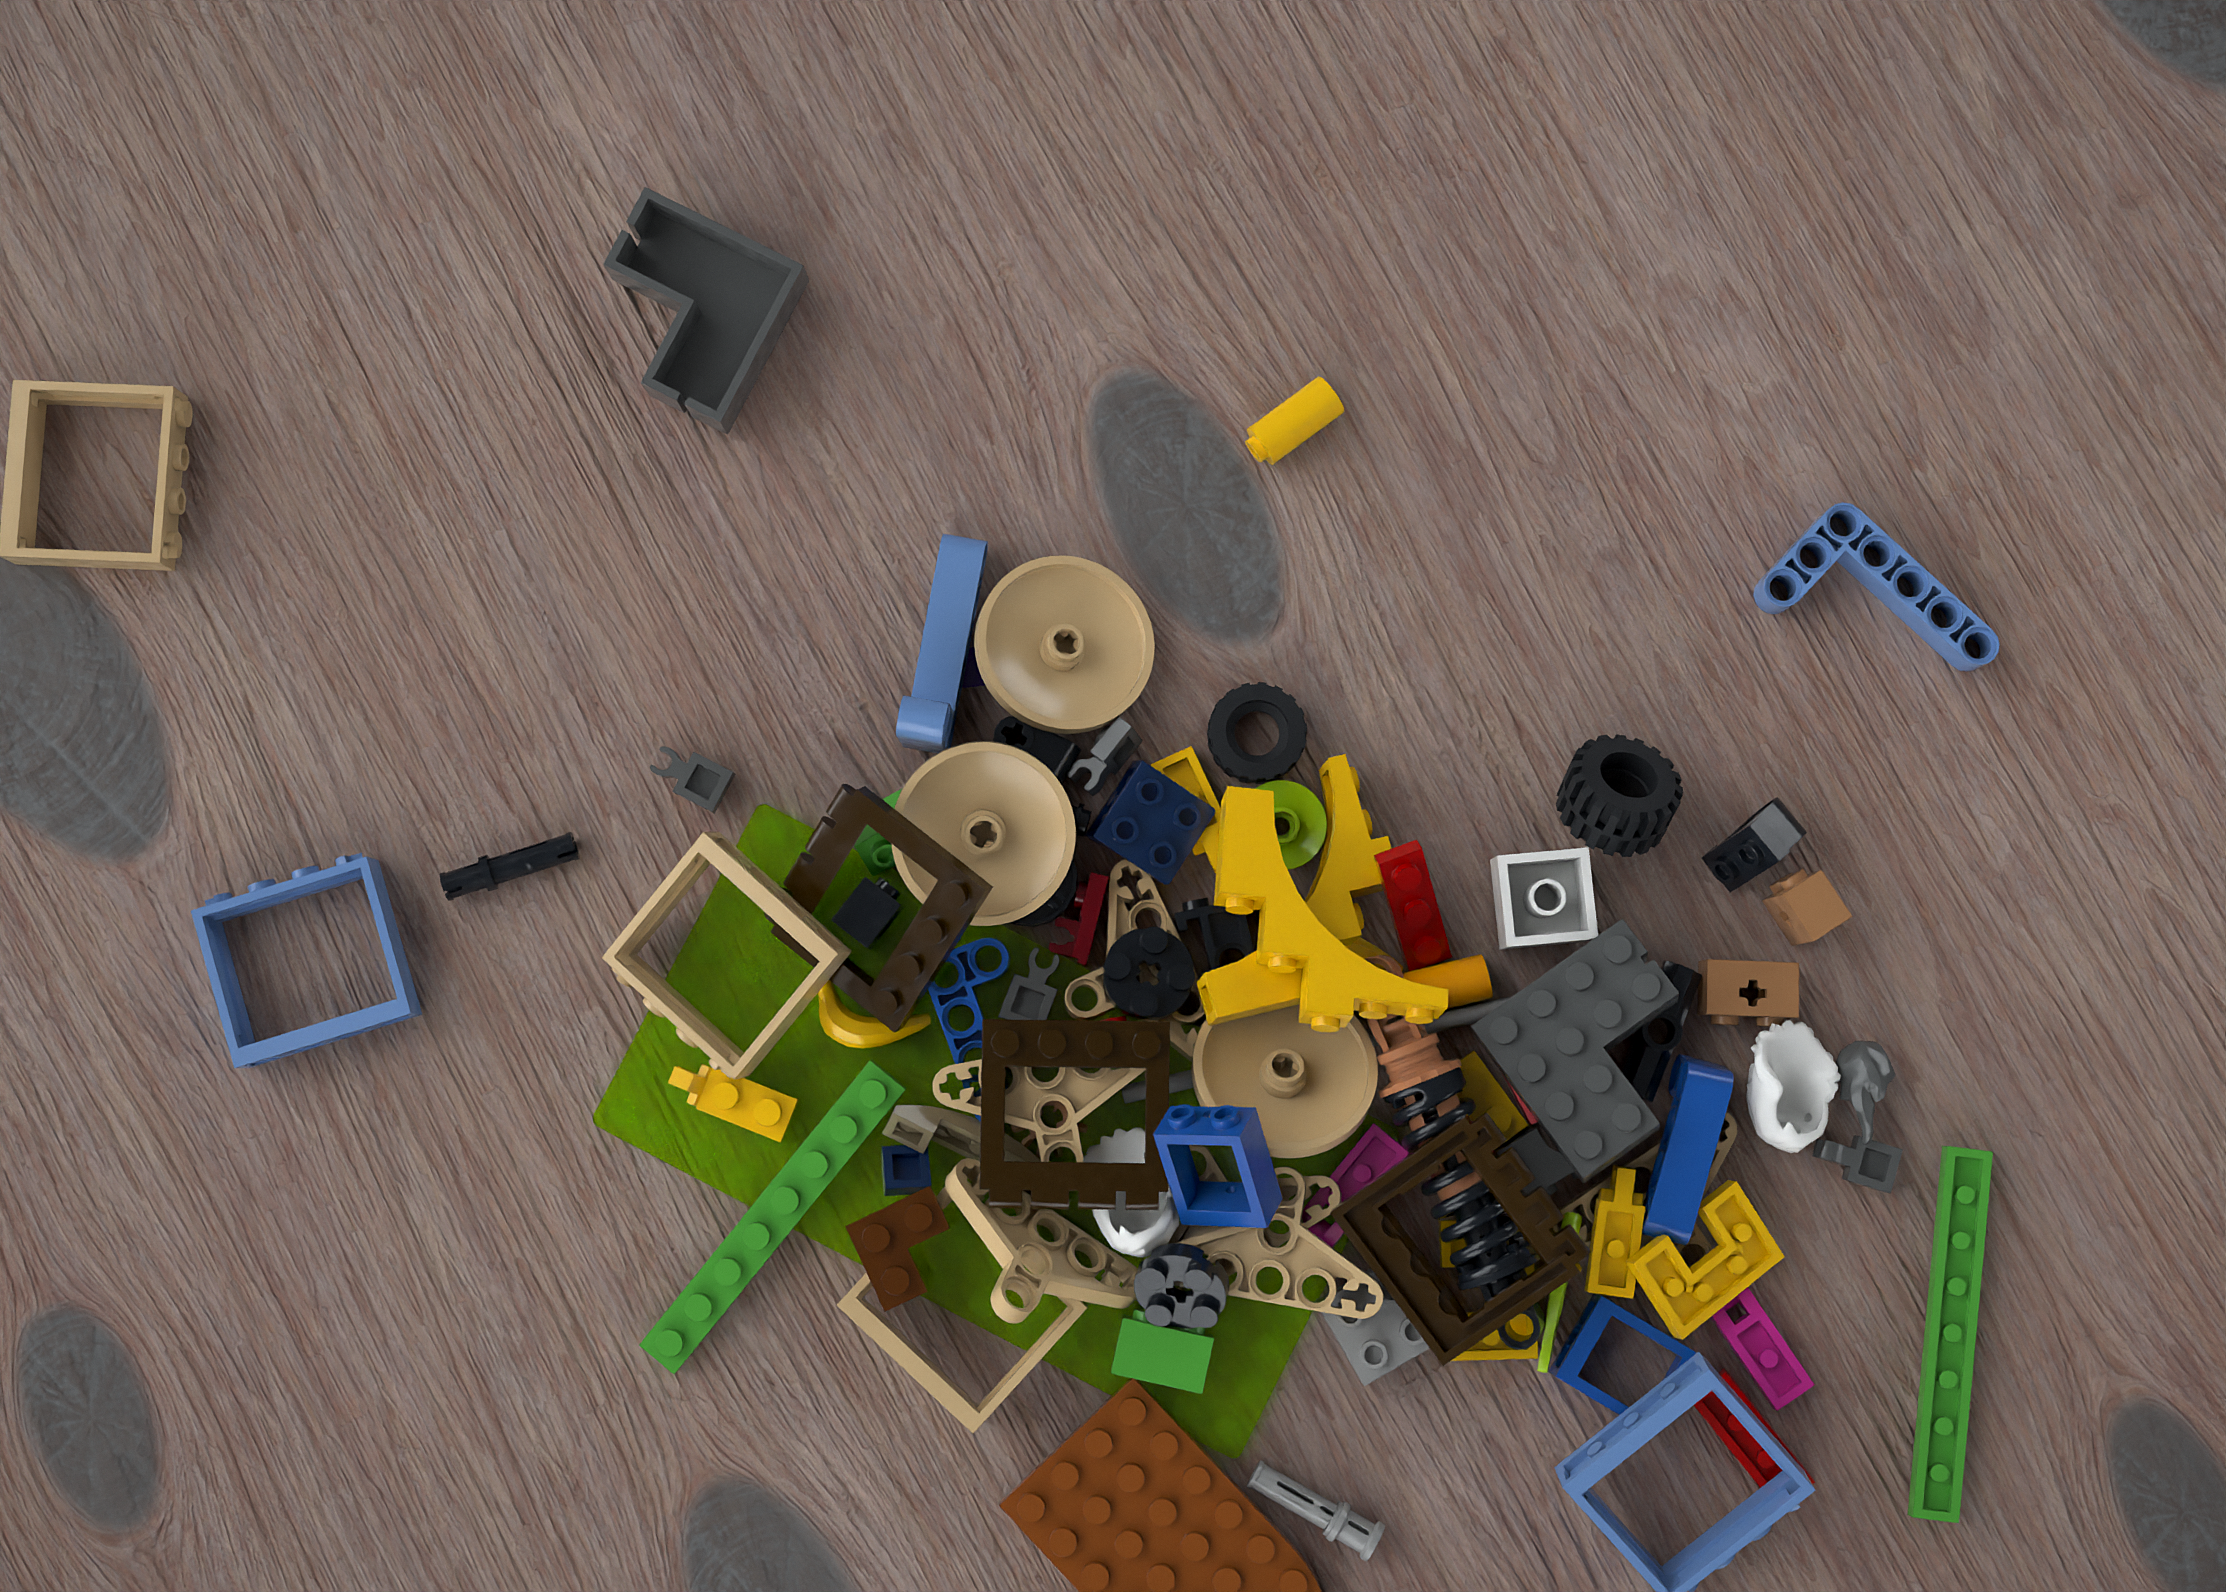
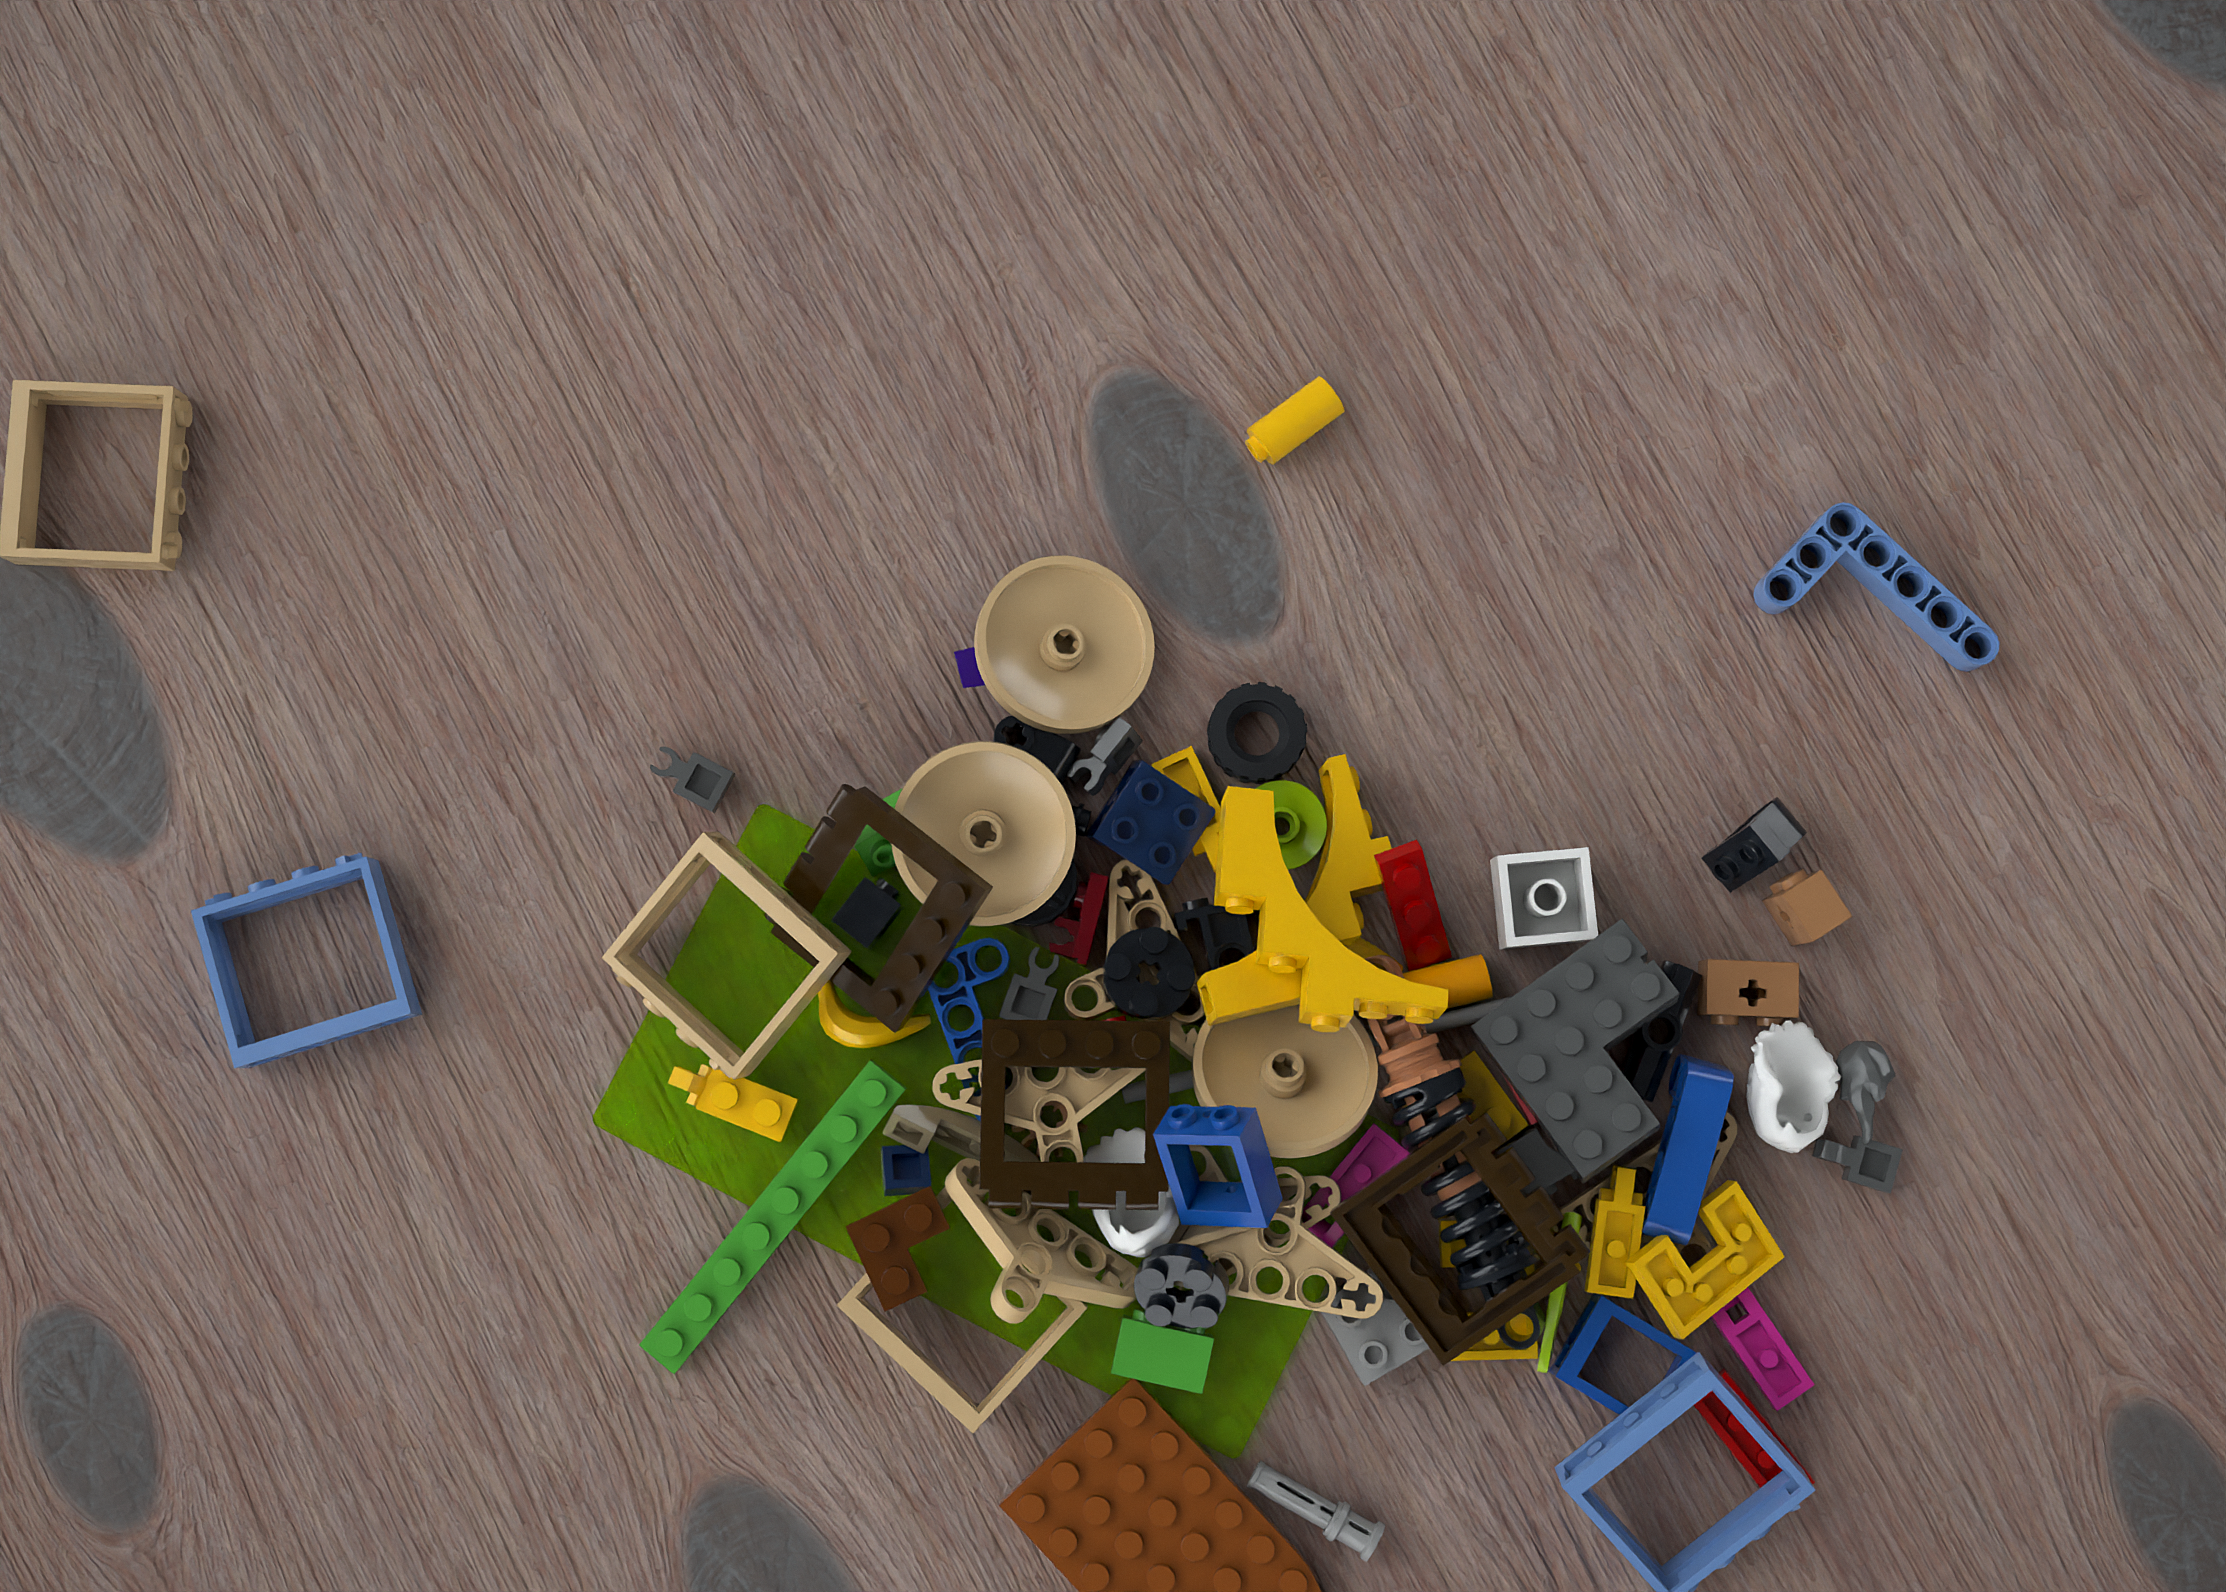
(508, 866): black pin -> none
(727, 298): dark grey piece -> none
(930, 713): medium blue beam -> none
(1619, 795): black tyre -> none
(1950, 1334): bright green plate -> none

